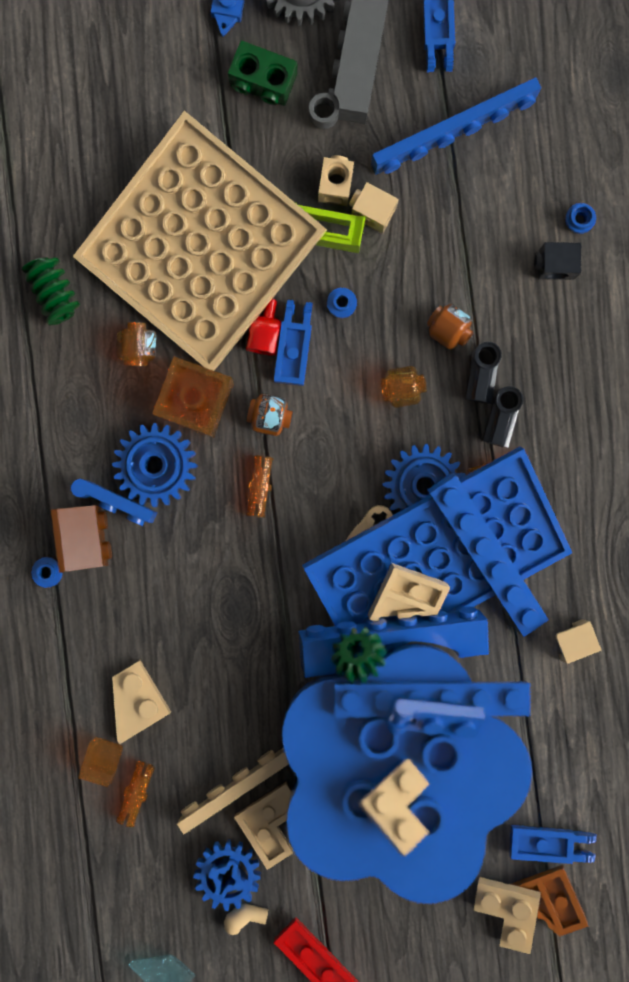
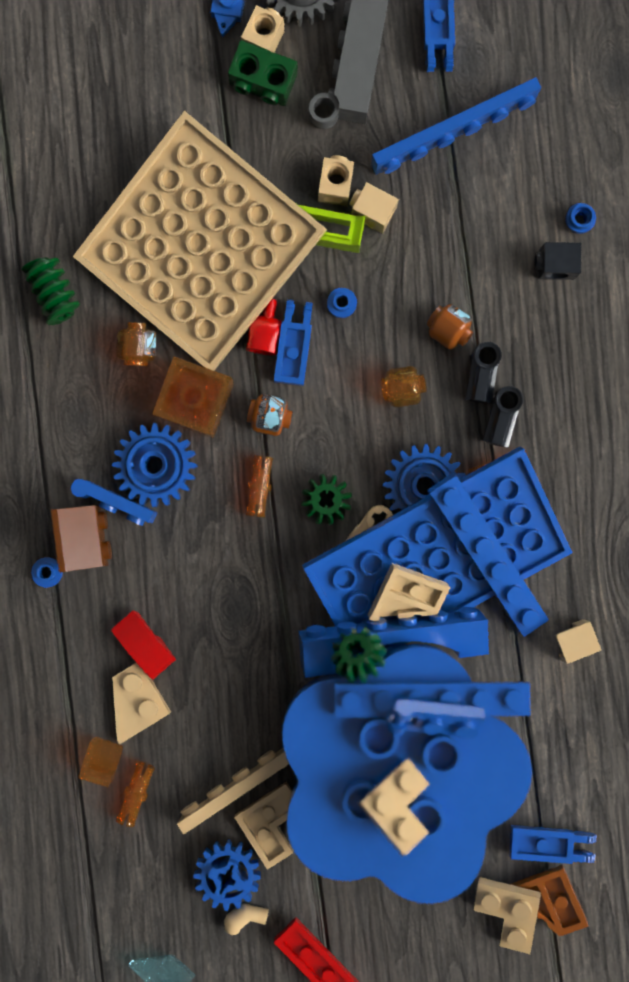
(143, 645): none -> red slope
(268, 19): none -> tan brick
(315, 499): none -> dark green gear

